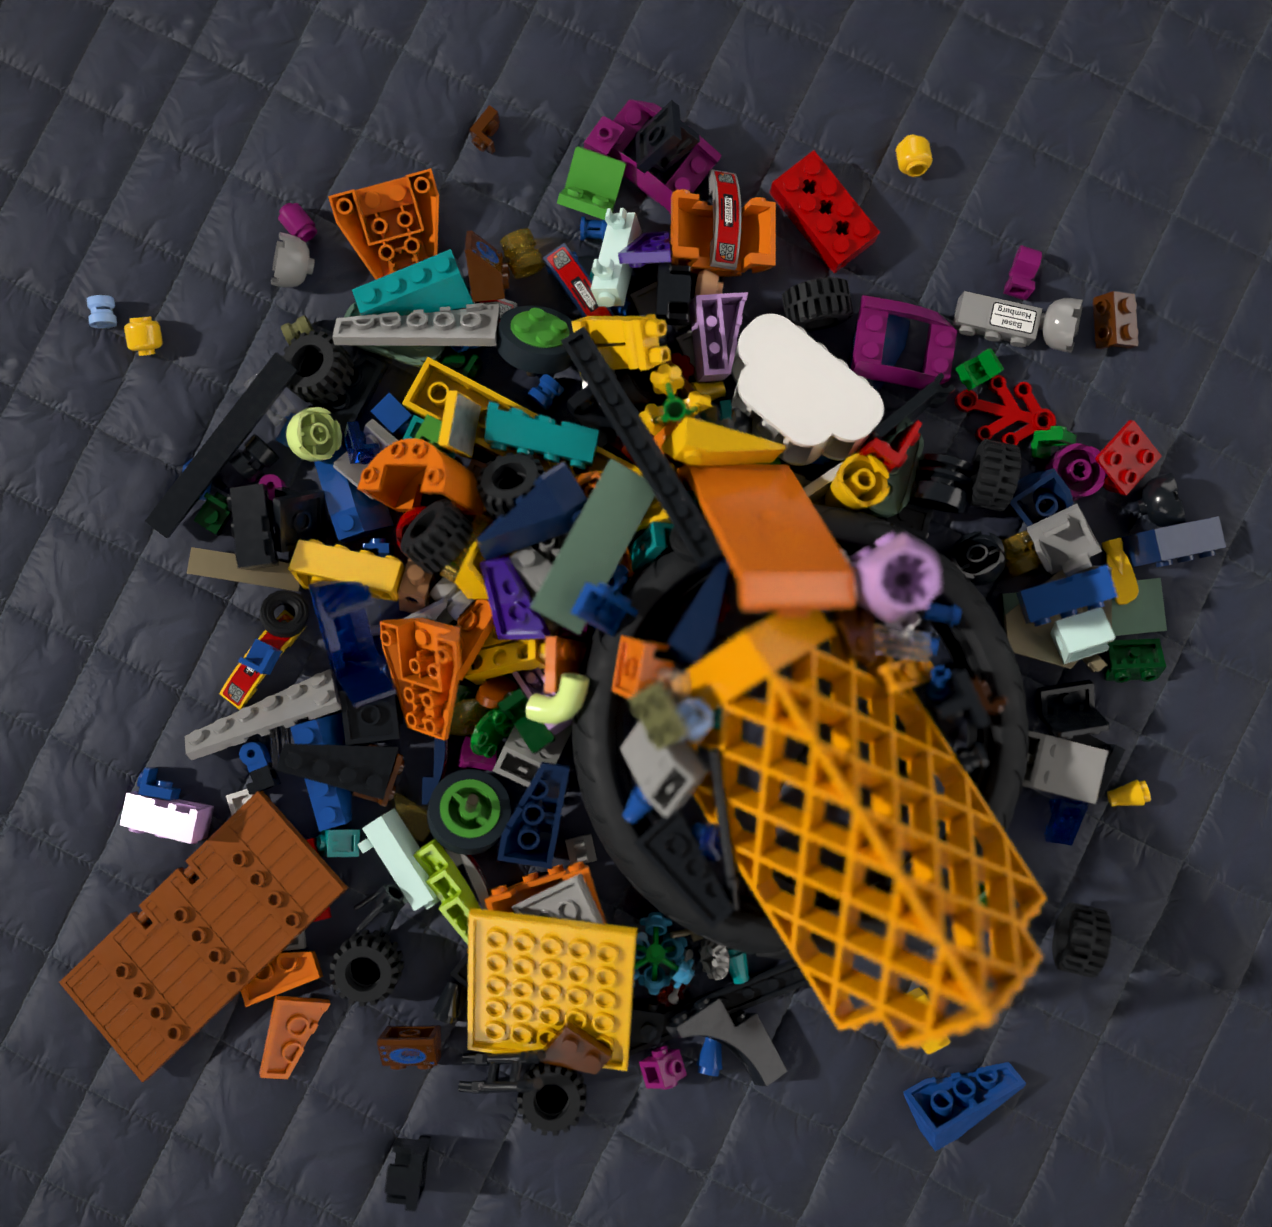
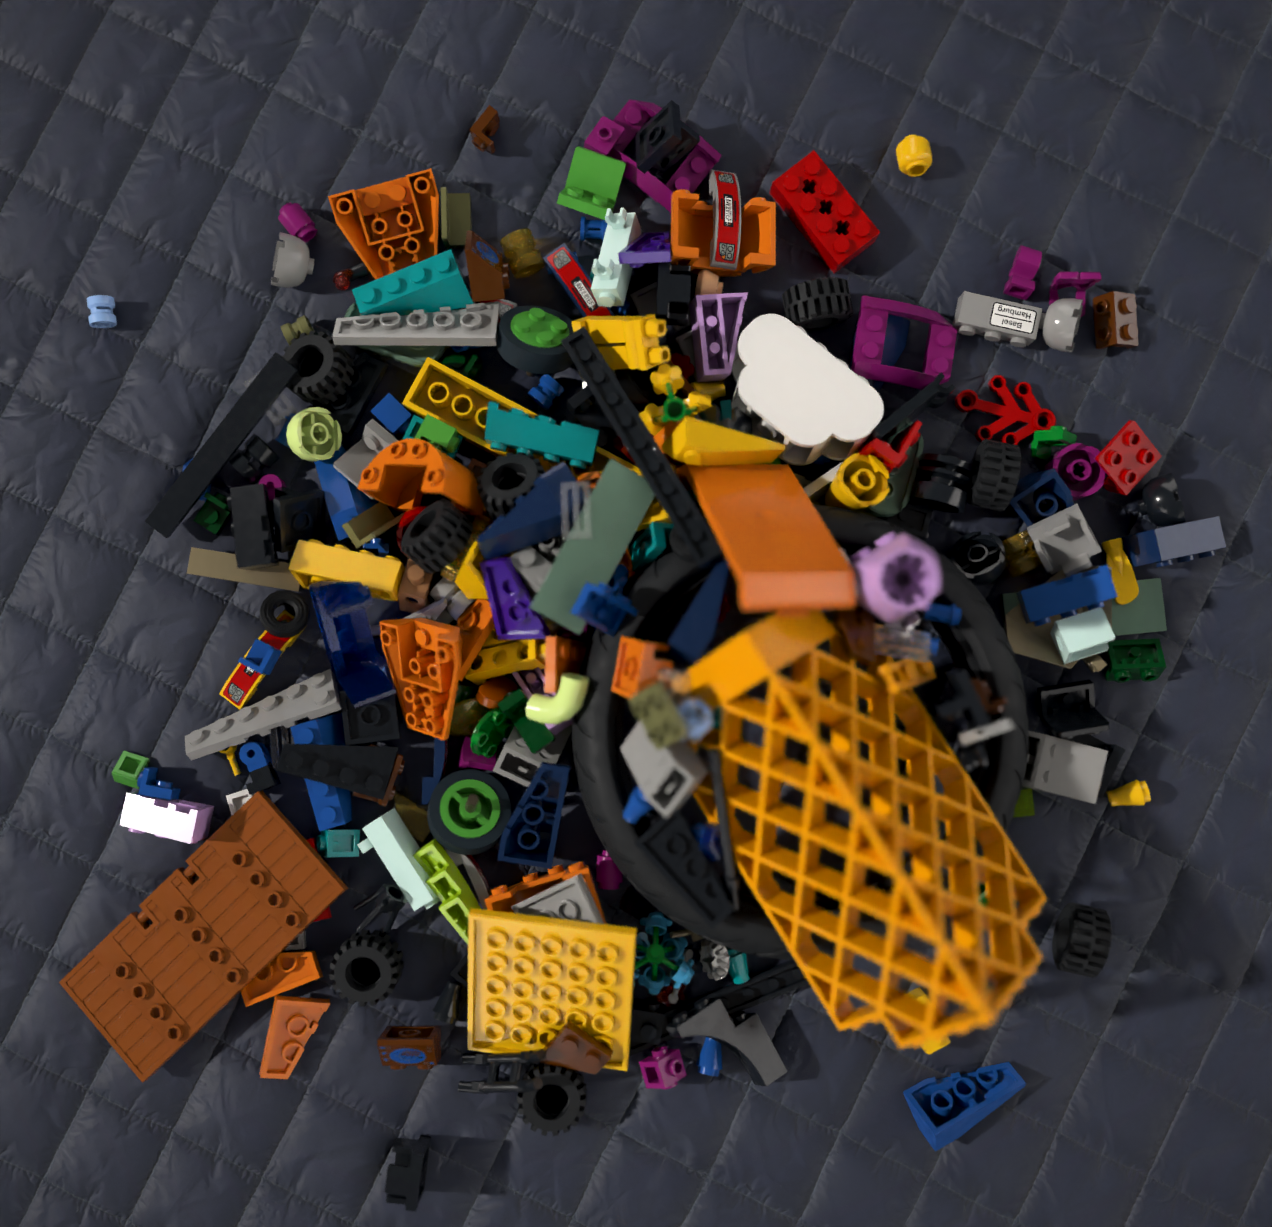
(129, 768): none -> bright green slope
(143, 335): yellow head -> none
(231, 757): none -> yellow hand
(344, 277): none -> arm
(356, 445): clear blue bracket -> none
(370, 524): none -> olive panel
(455, 218): none -> olive panel
(459, 424): flat silver tile -> none
(577, 535): none -> clear tile
(581, 849): light grey tile -> none
(607, 872): none -> magenta brick
(938, 688): blue pin -> none
(979, 369): green bracket -> none
(986, 731): none -> light grey tile
(1025, 804): none -> clear neon green tile
(1065, 820): clear blue slope -> none
(1081, 281): none -> magenta piece

